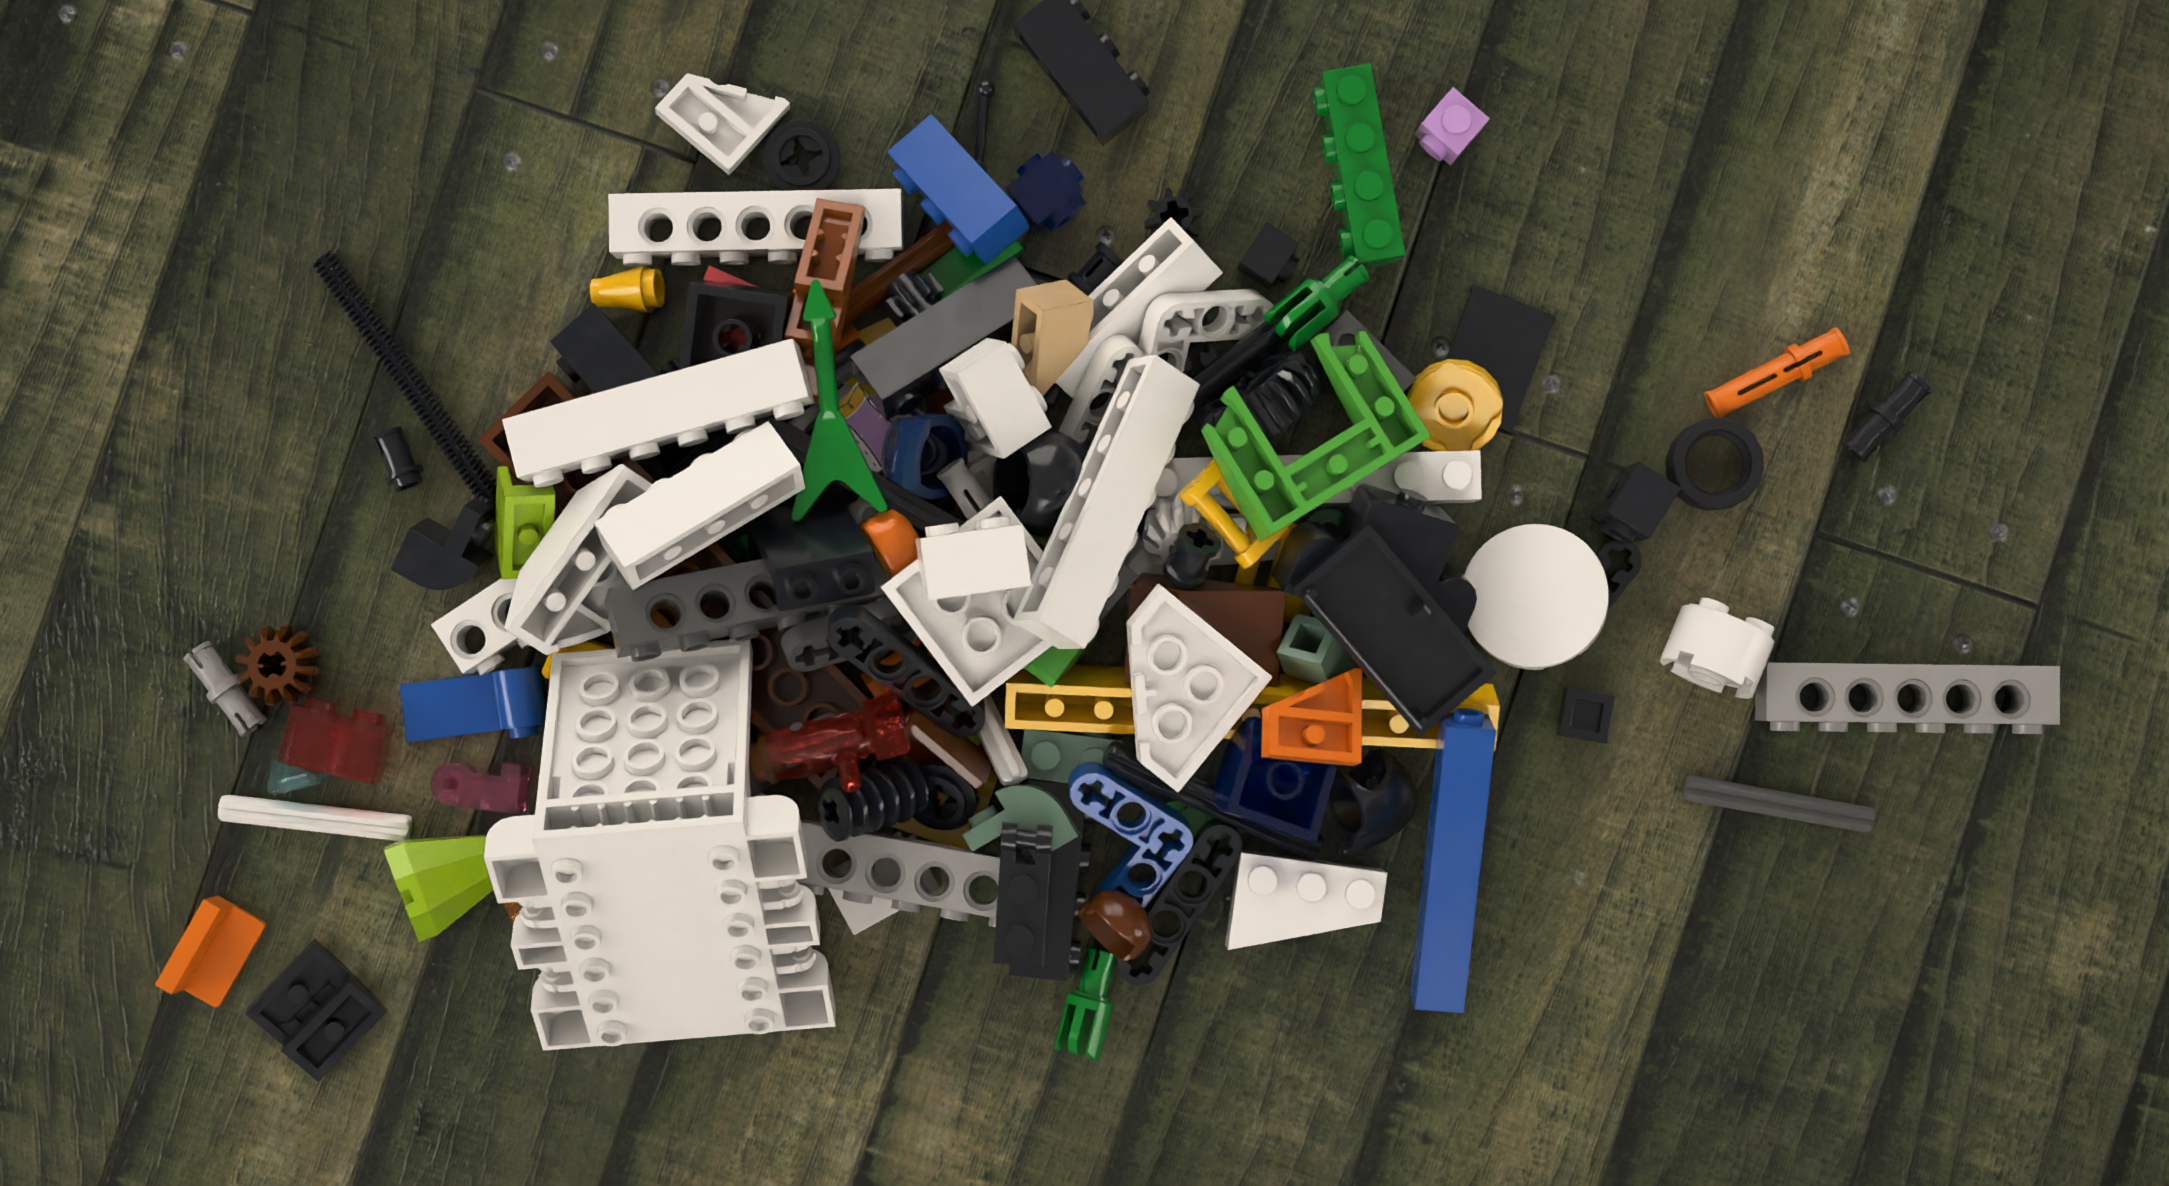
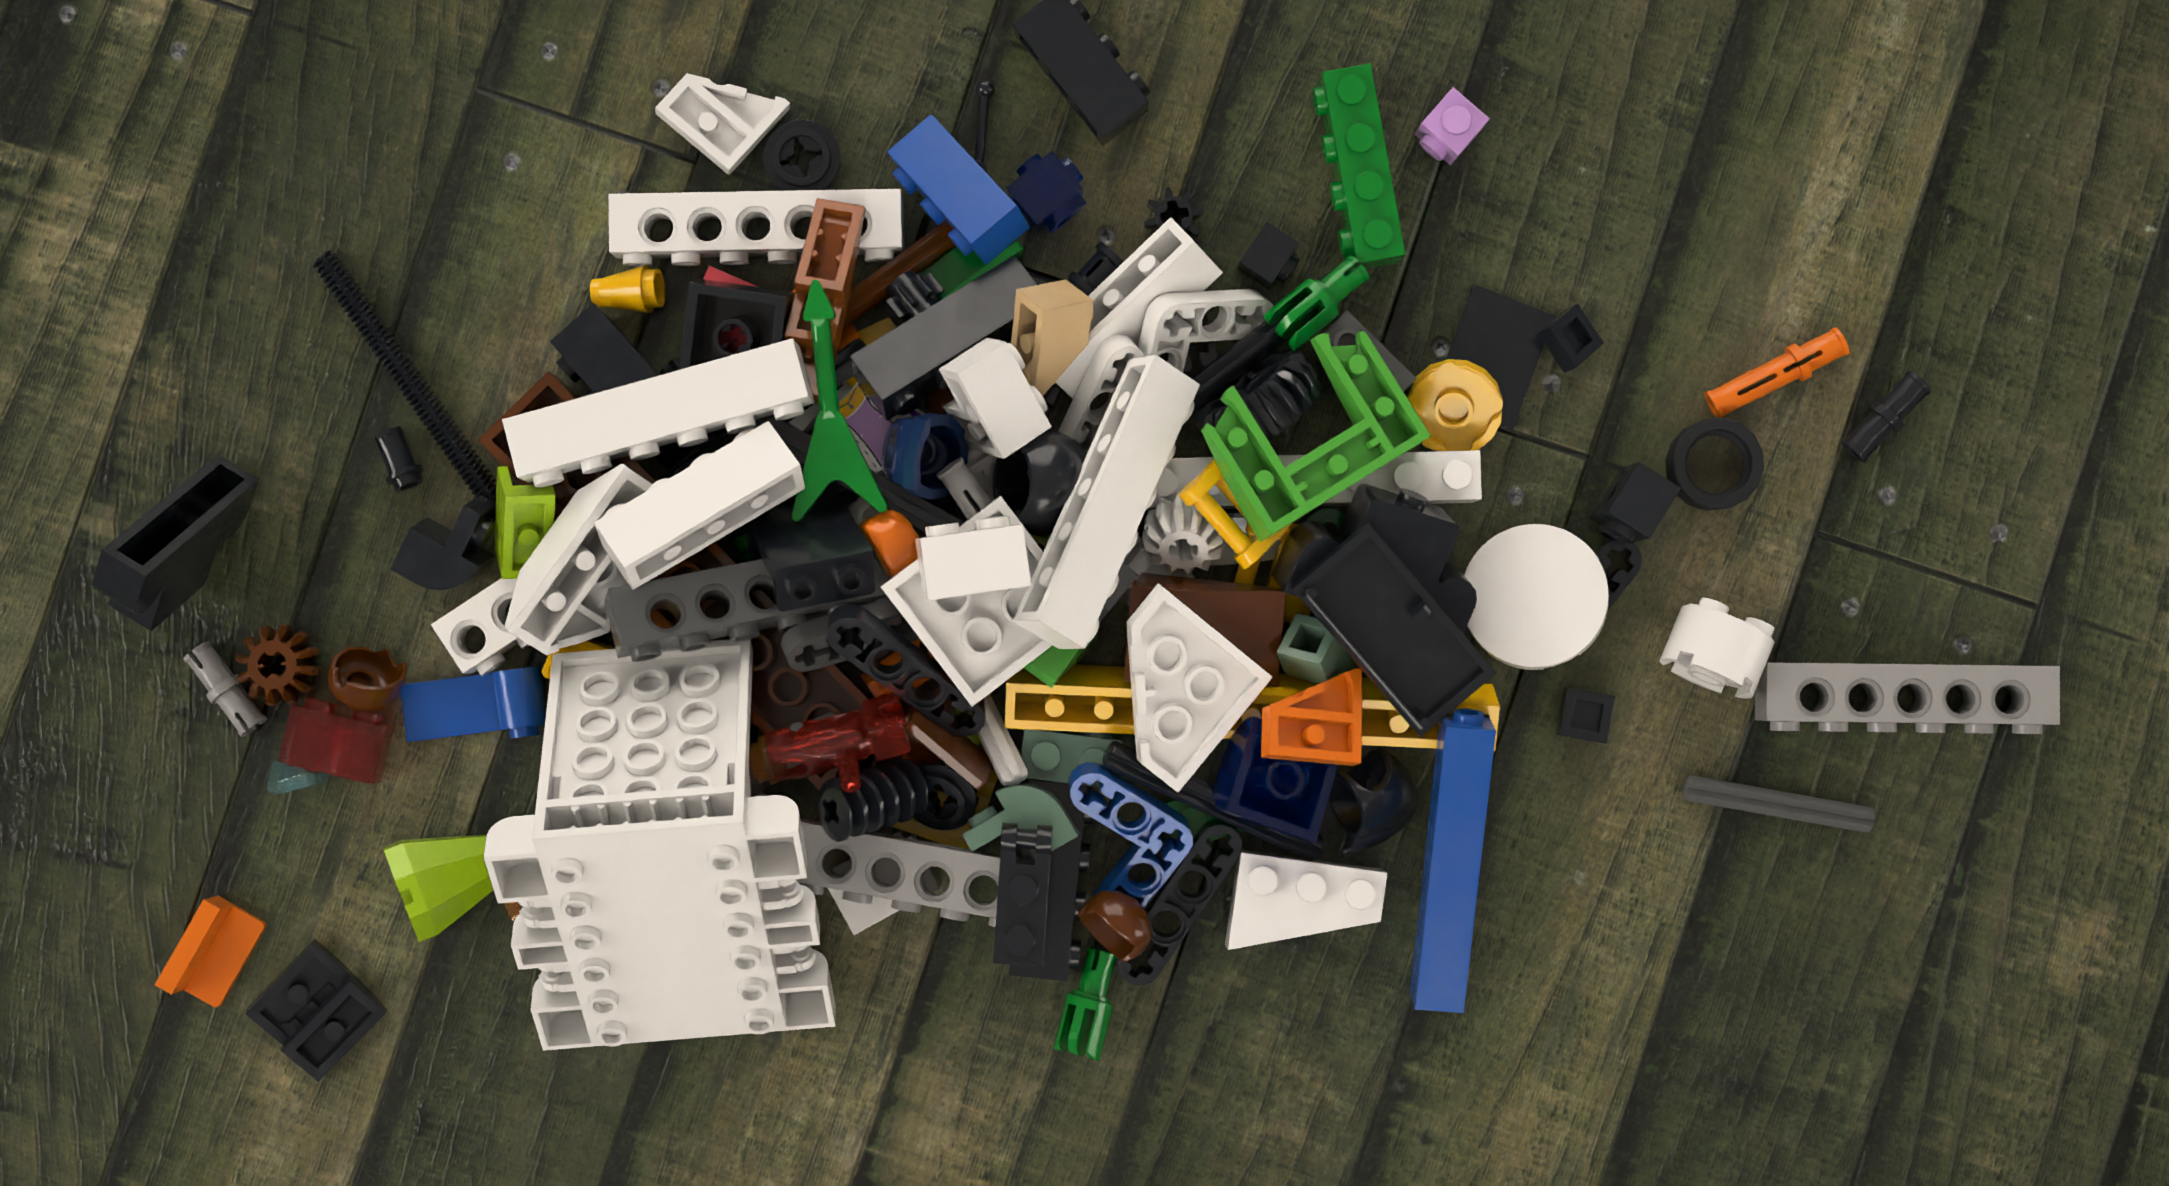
(173, 545): none -> black brick
(315, 817): white axle -> none
(366, 678): none -> reddish brown hair
(466, 787): clear pink leg -> none
(1194, 549): black bush -> none
(1570, 338): none -> black plate

